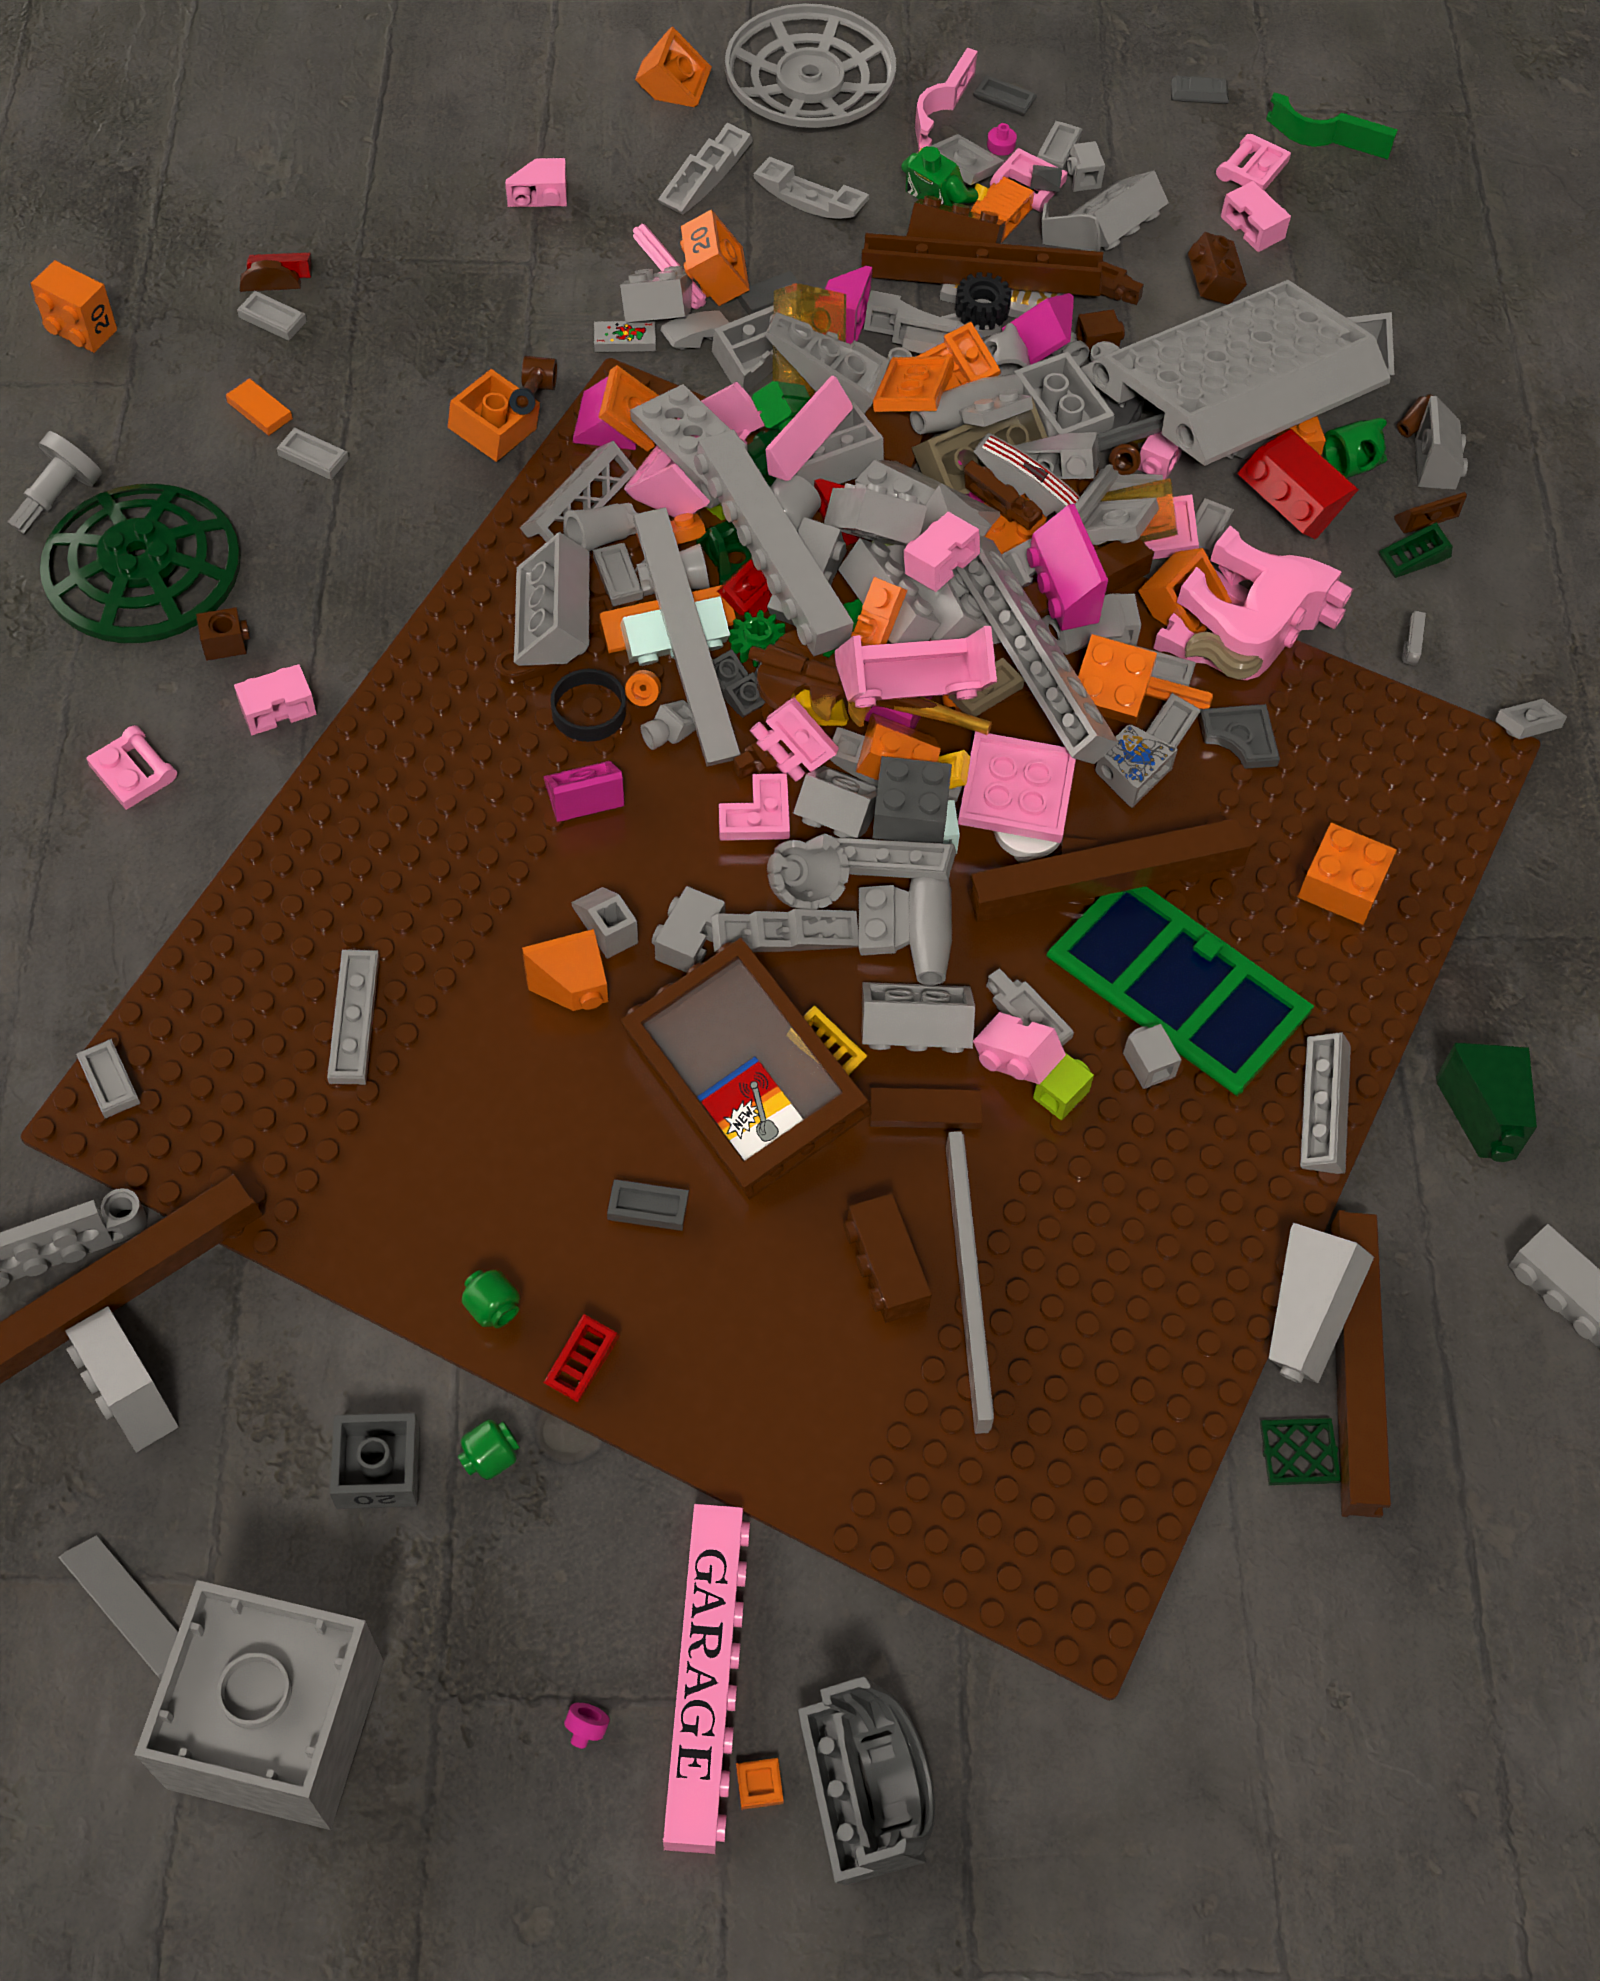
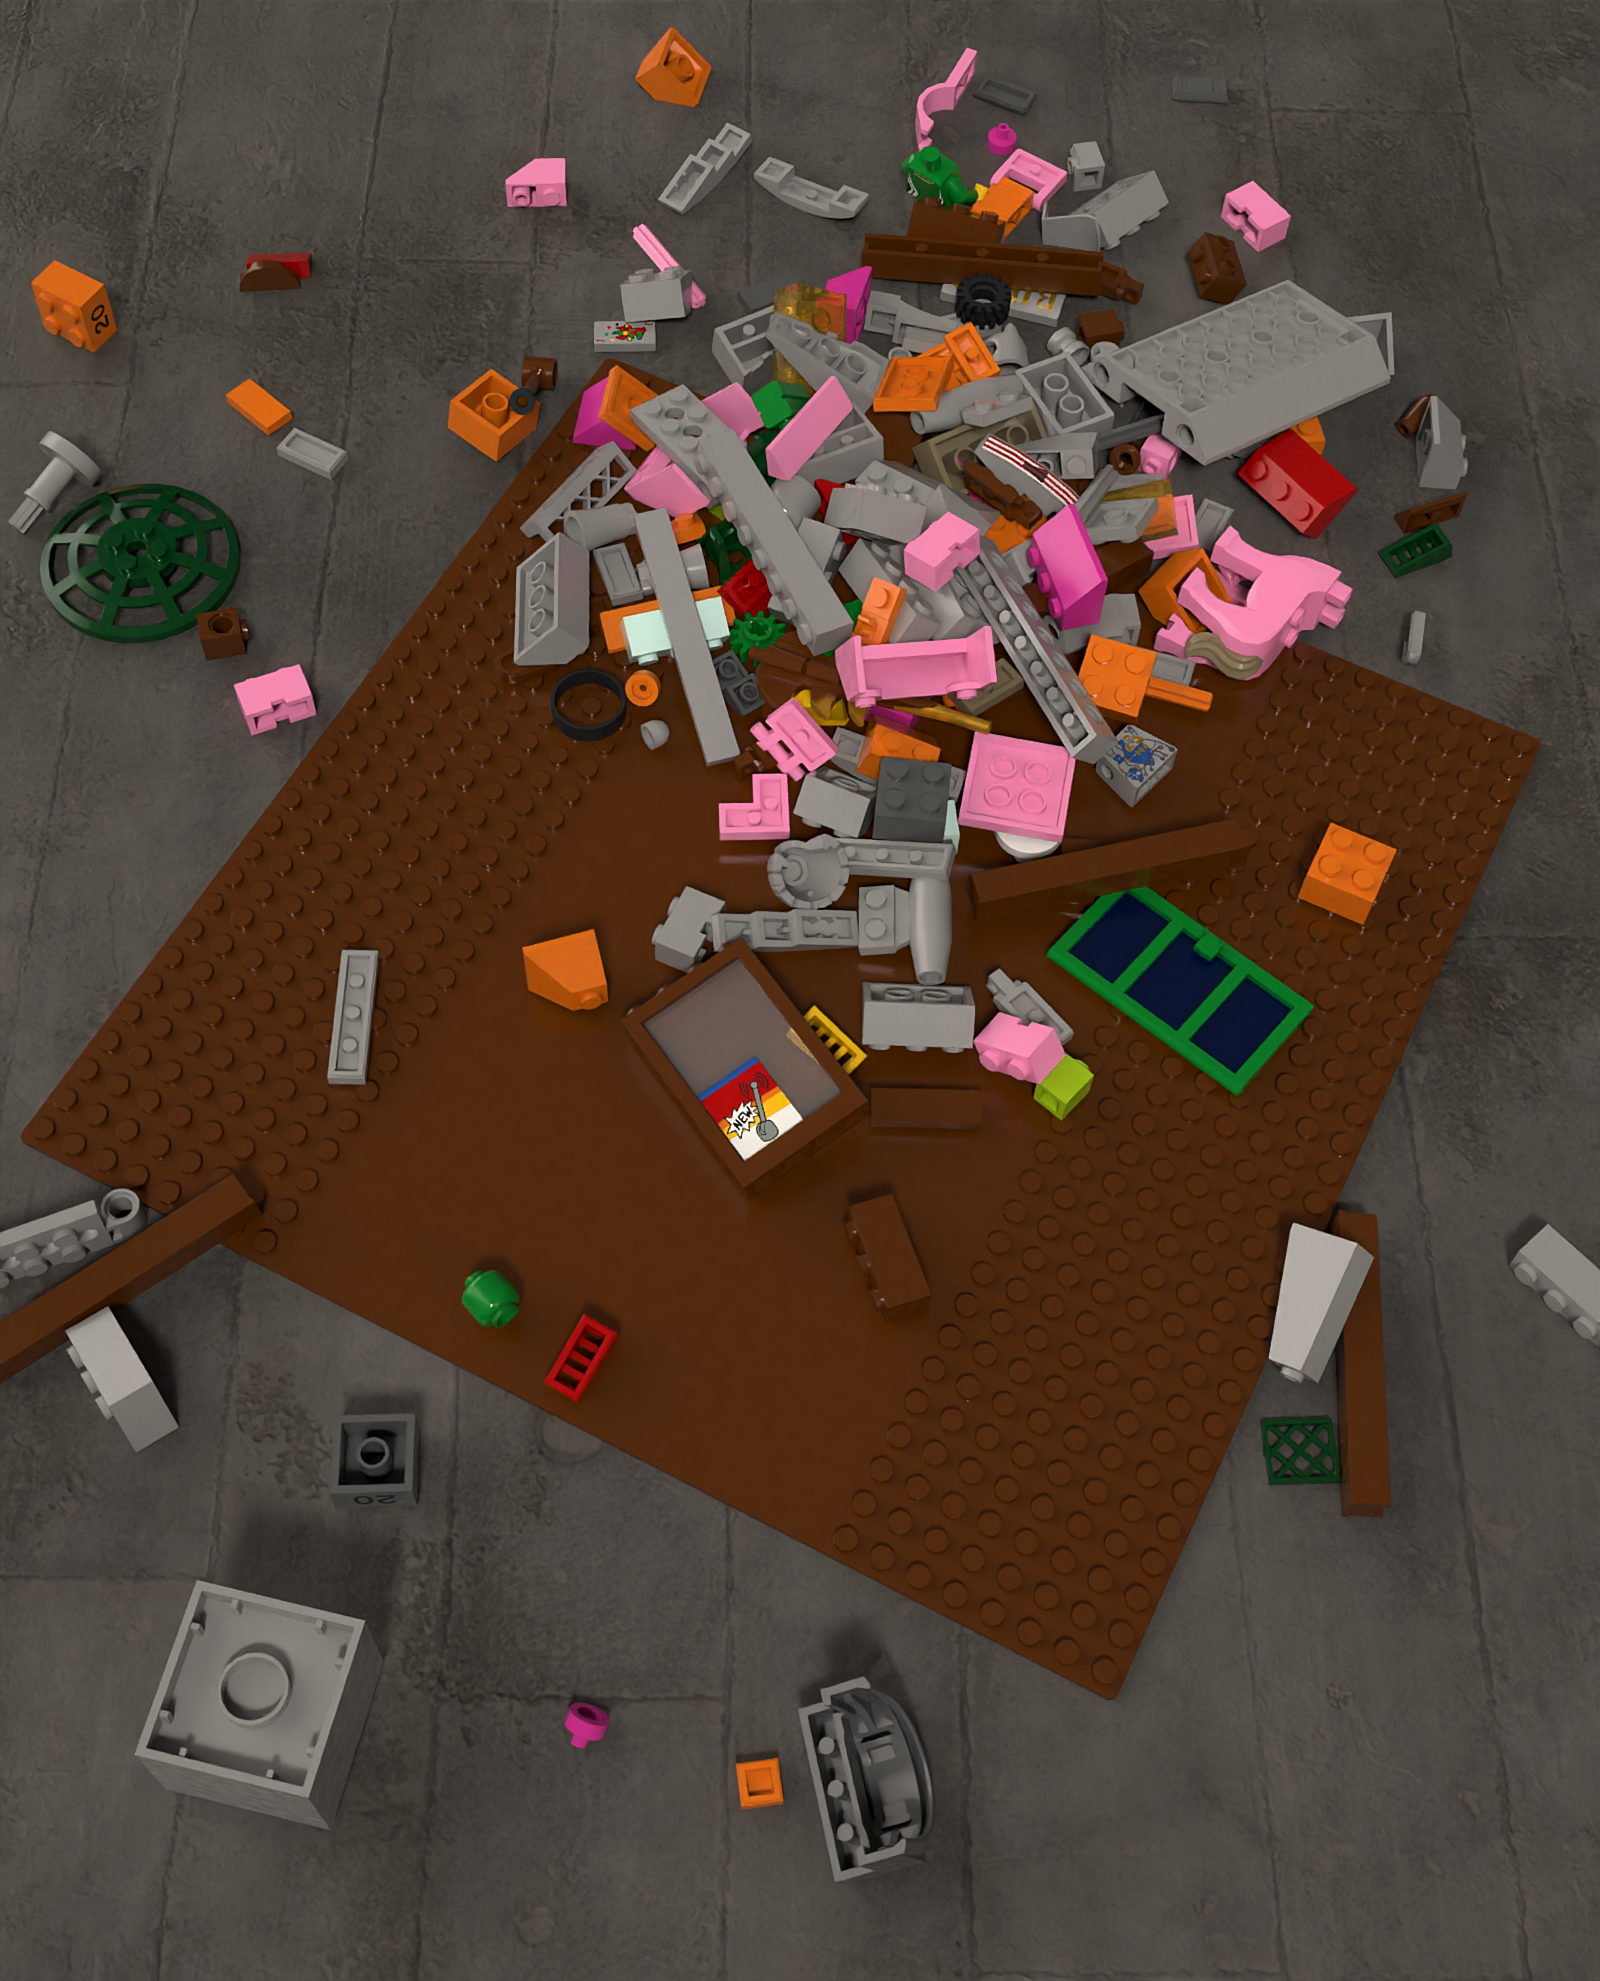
(108, 1078): light grey tile -> none
(122, 1602): light grey slope -> none
(123, 775): bright pink plate -> none
(271, 315): light grey tile -> none
(488, 1449): green head -> none
(585, 790): dark pink slope -> none
(610, 919): light grey slope -> none
(648, 1205): dark grey tile -> none
(678, 718): light grey slope -> none
(690, 330): light grey slope -> none
(703, 1681): bright pink brick -> none
(714, 258): orange brick -> none
(824, 67): light grey dish -> none
(960, 767): yellow tile -> none
(969, 1284): light grey tile -> none
(972, 160): light grey plate -> none
(1046, 178): dark grey slope -> none
(1046, 326): dark pink slope -> none
(1059, 143): light grey tile -> none
(1151, 1055): light grey brick -> none
(1173, 720): light grey tile -> none
(1243, 731): dark grey tile -> none
(1262, 166): bright pink plate -> none
(1326, 1103): light grey slope -> none
(1341, 130): green piece -> none
(1356, 447): green piece -> none
(1491, 1097): dark green slope -> none
(1530, 719): light grey plate -> none

